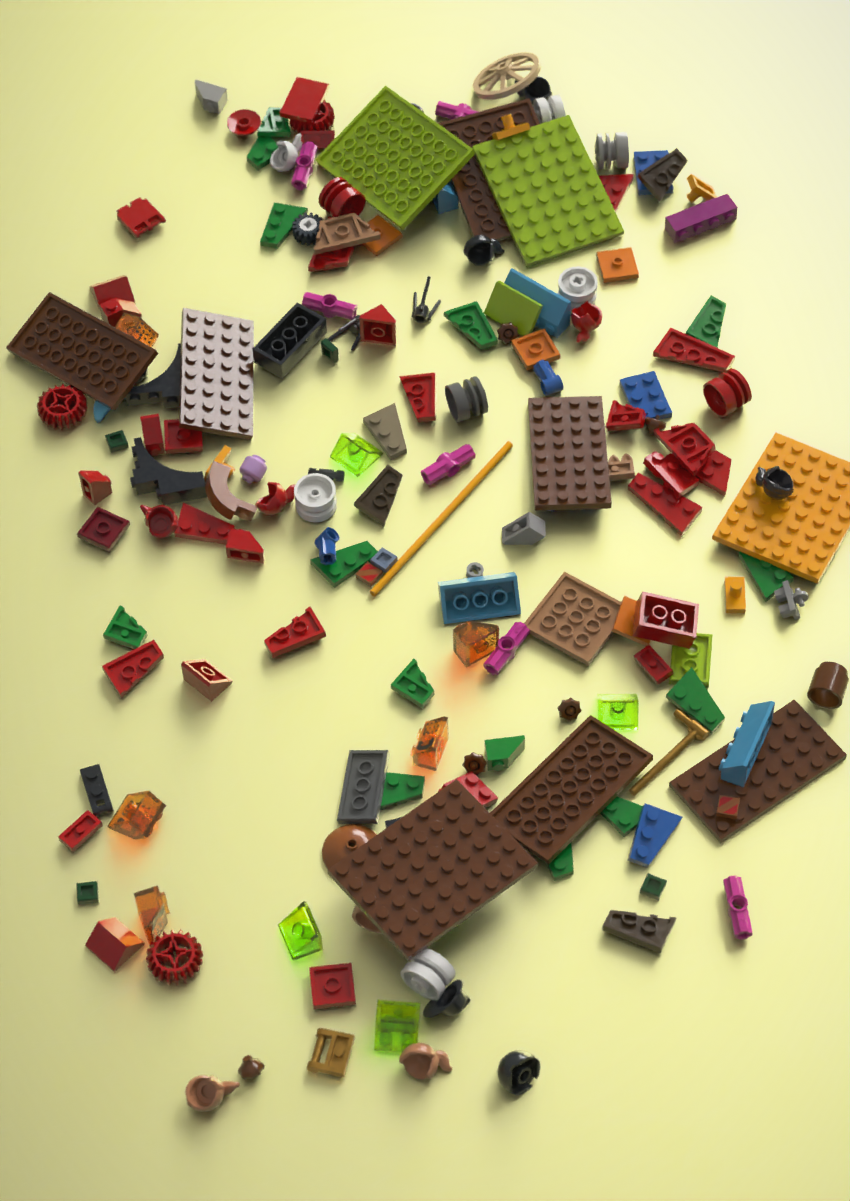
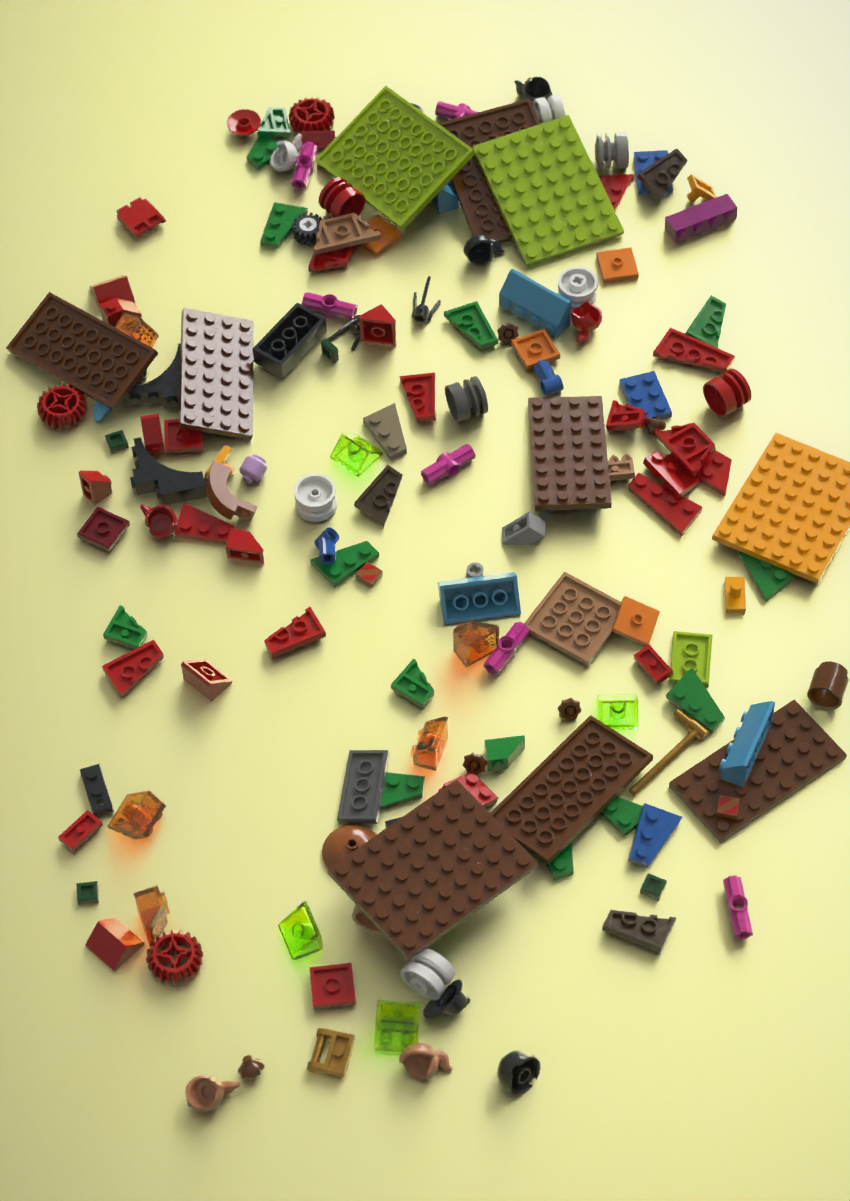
(211, 96): light grey slope -> none
(276, 500): red hair -> none
(304, 100): red tile -> none
(339, 475): black axle -> none
(384, 560): sand blue plate -> none
(440, 519): light orange piece -> none
(503, 70): tan wheel -> none
(510, 128): light orange tile -> none
(512, 306): lime tile -> none
(666, 620): red brick -> none
(775, 482): black hair -> none
(790, 608): light grey hips -> none

